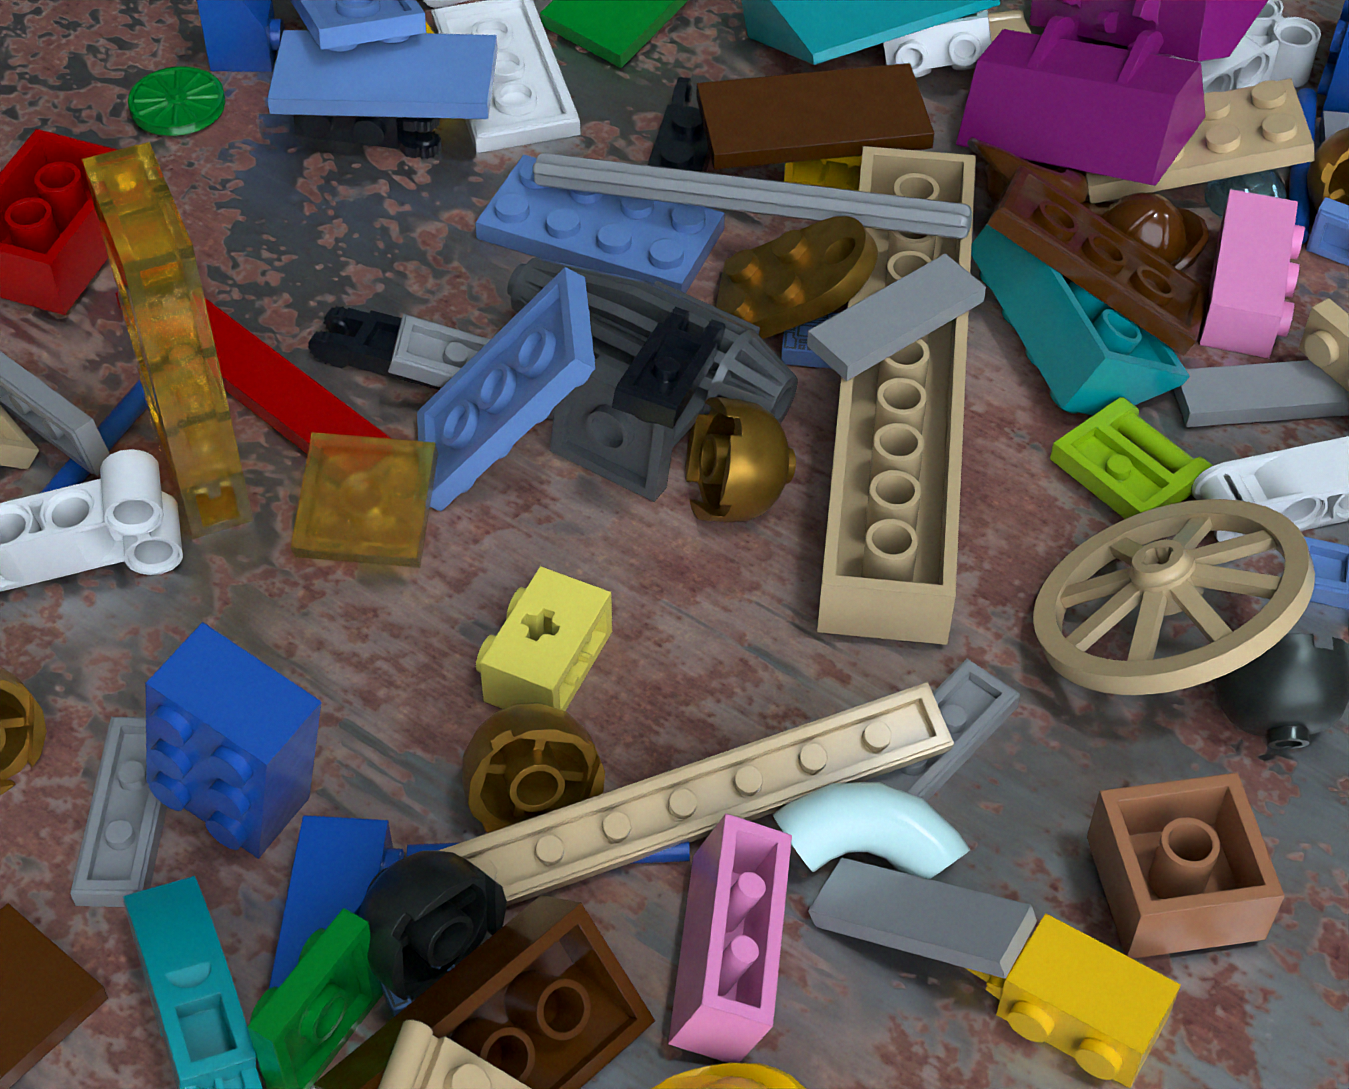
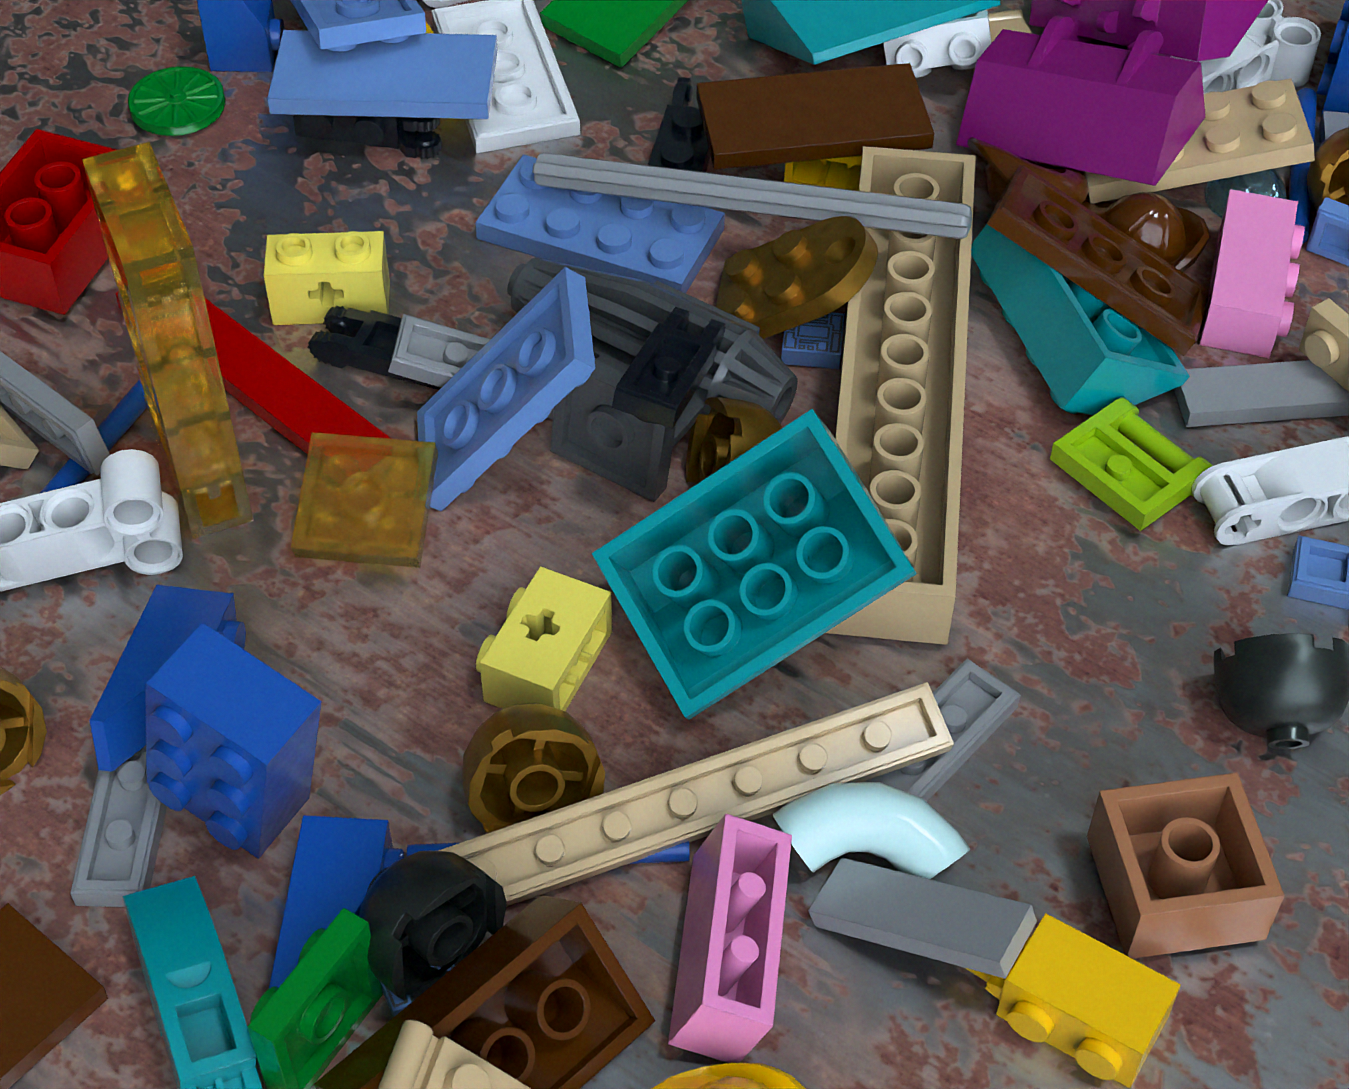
(166, 622): none -> blue slope
(325, 270): none -> light yellow brick
(753, 563): none -> teal slope
(895, 316): light grey tile -> none
(1169, 580): tan wheel -> none

